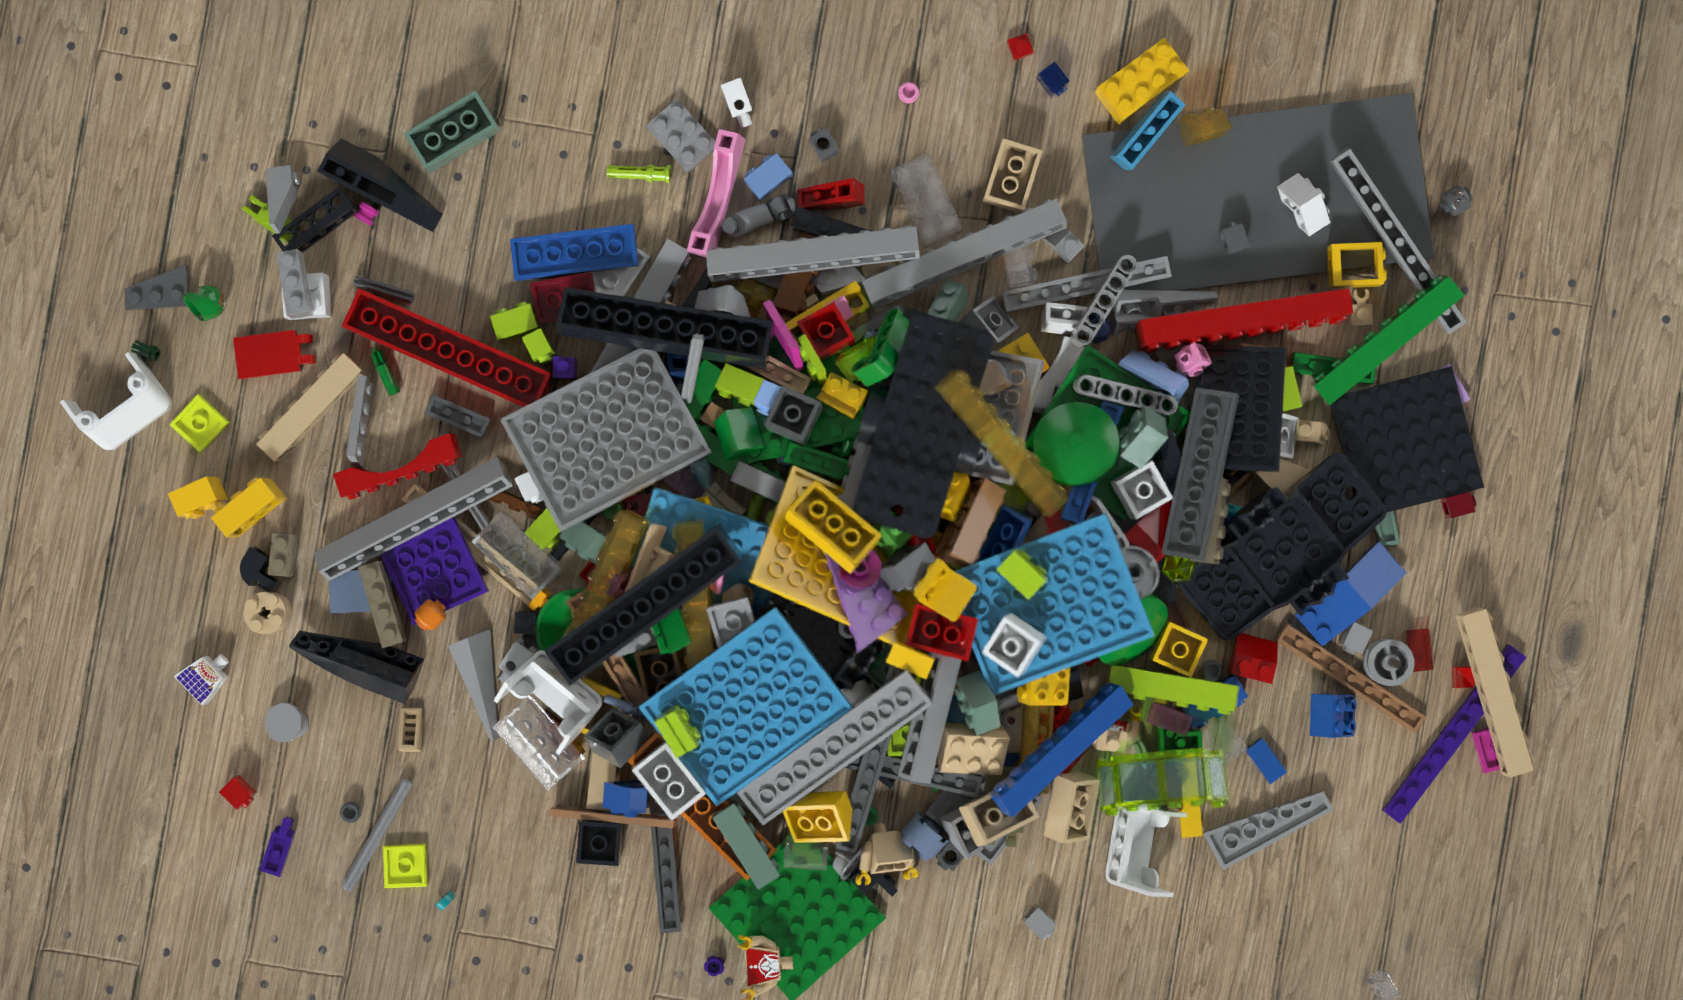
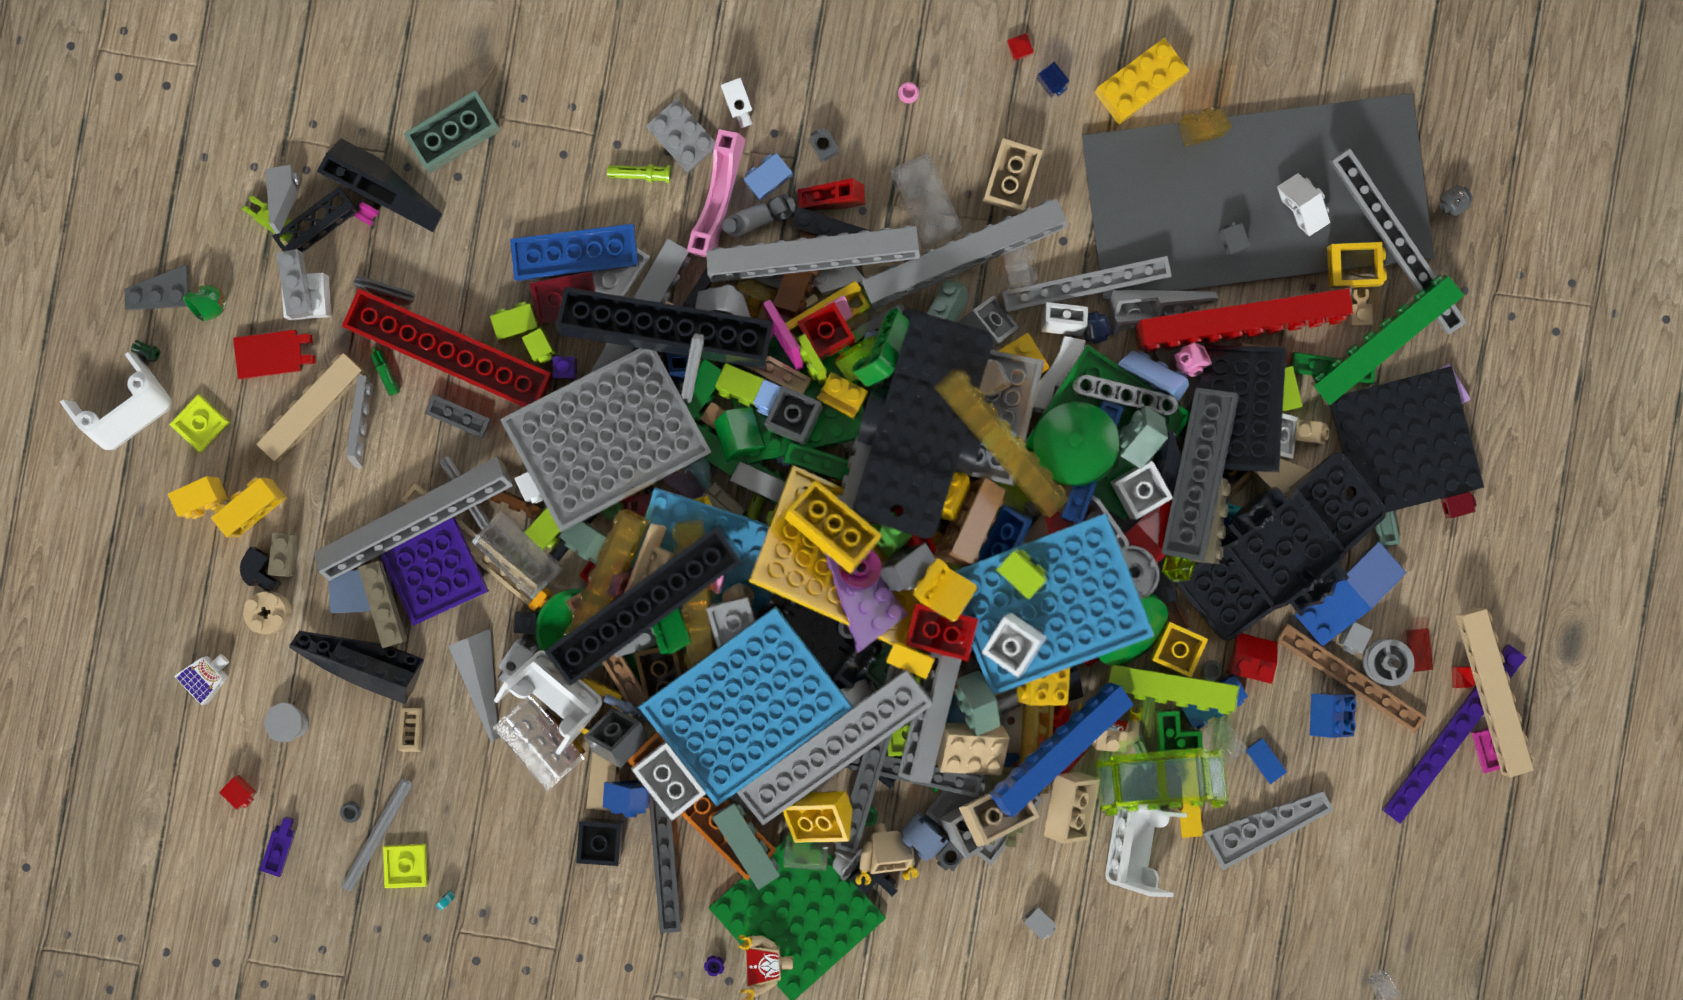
(430, 614): orange head -> none
(436, 453): red arch -> none
(607, 816): medium nougat tile -> none
(677, 730): lime brick -> none
(844, 450): green arm -> none
(1064, 244): light grey slope -> none
(1110, 294): light grey beam -> none
(1147, 130): dark azure brick -> none
(1169, 719): clear pink tile -> none

